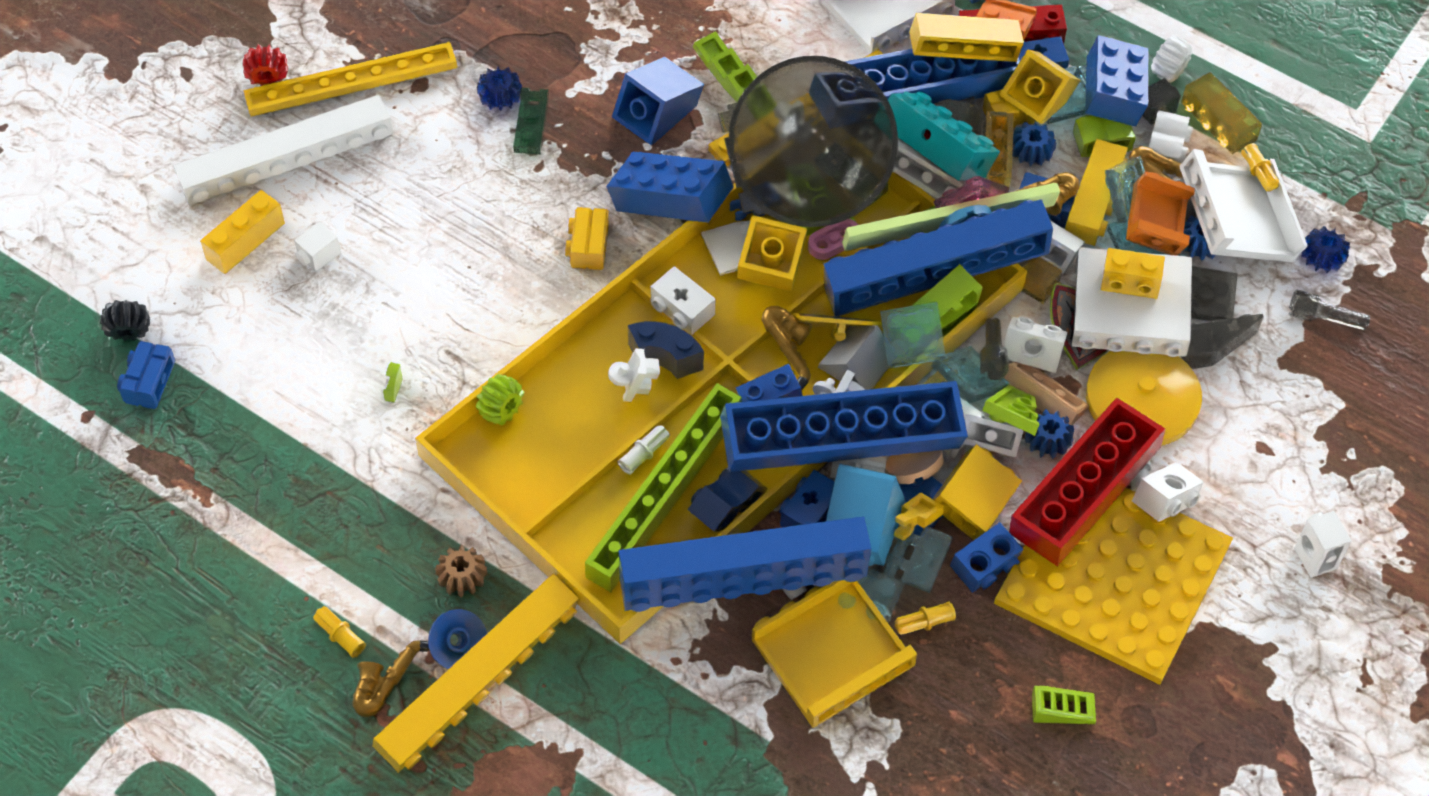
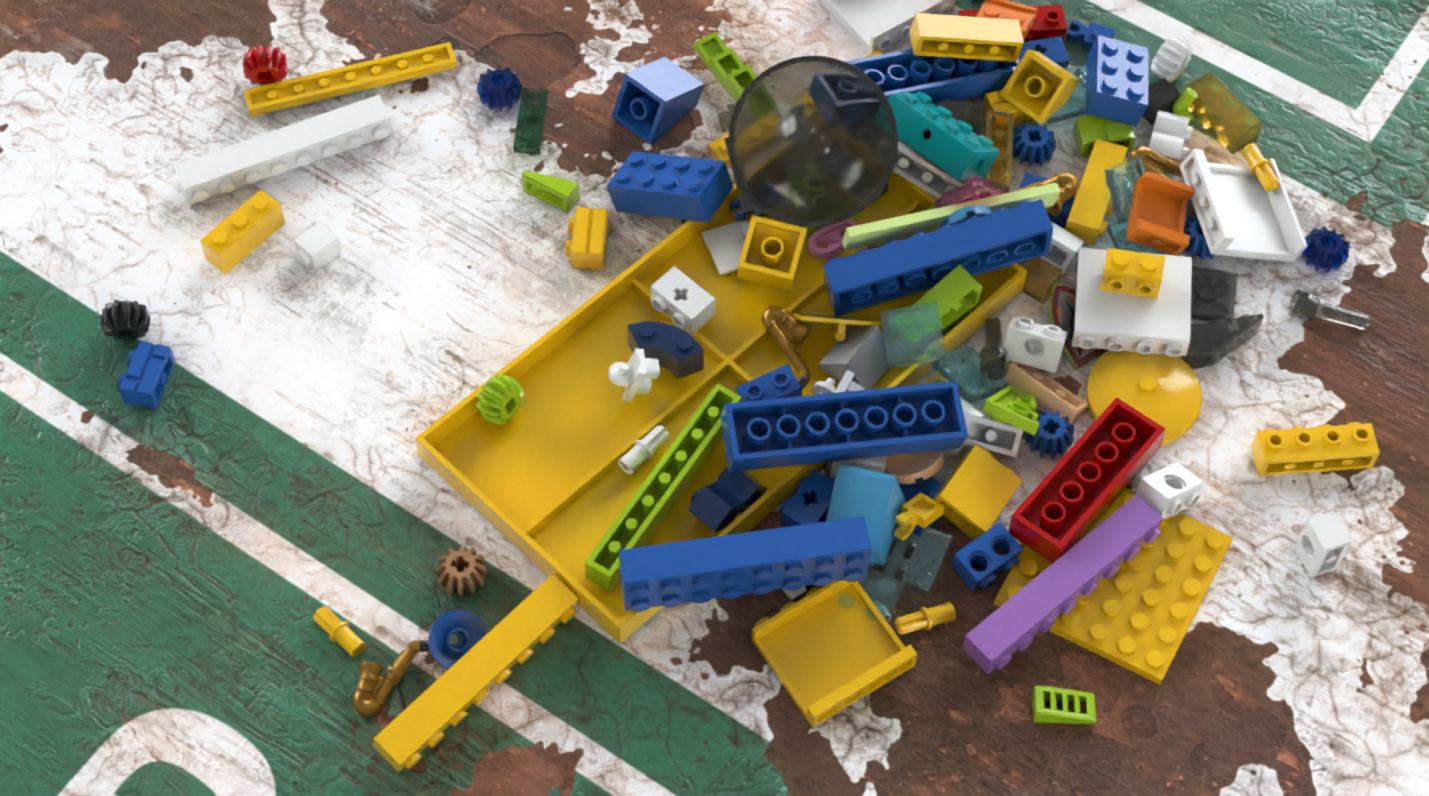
(395, 381): lime tile -> none
(552, 190): none -> lime slope
(1062, 585): none -> medium lavender brick
(1087, 34): none -> blue plate
(1182, 104): none -> lime arm
(1315, 449): none -> yellow brick

